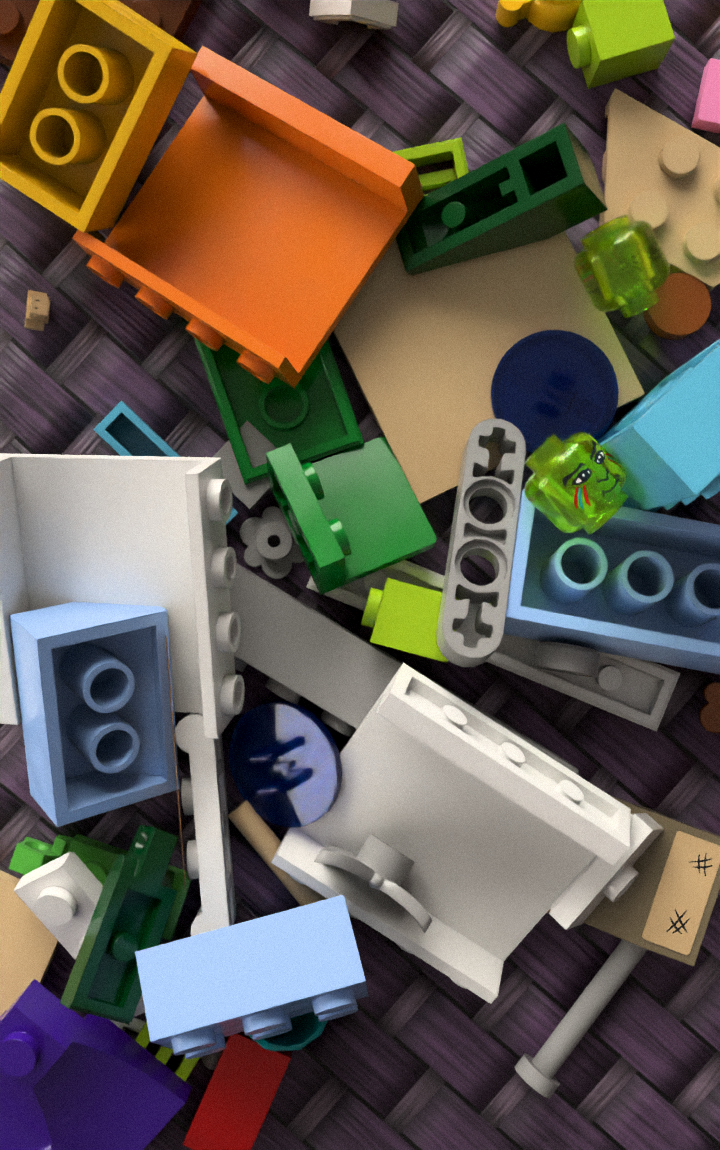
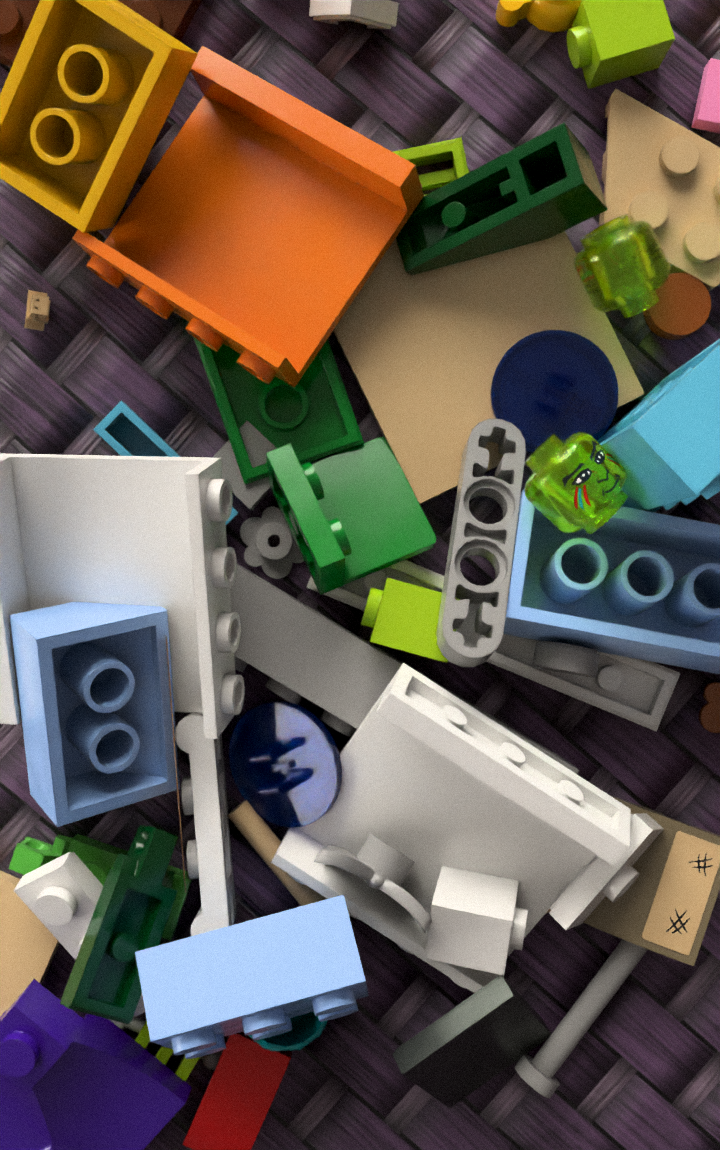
(472, 1043): none -> pearl dark grey tile
(475, 920): none -> white brick

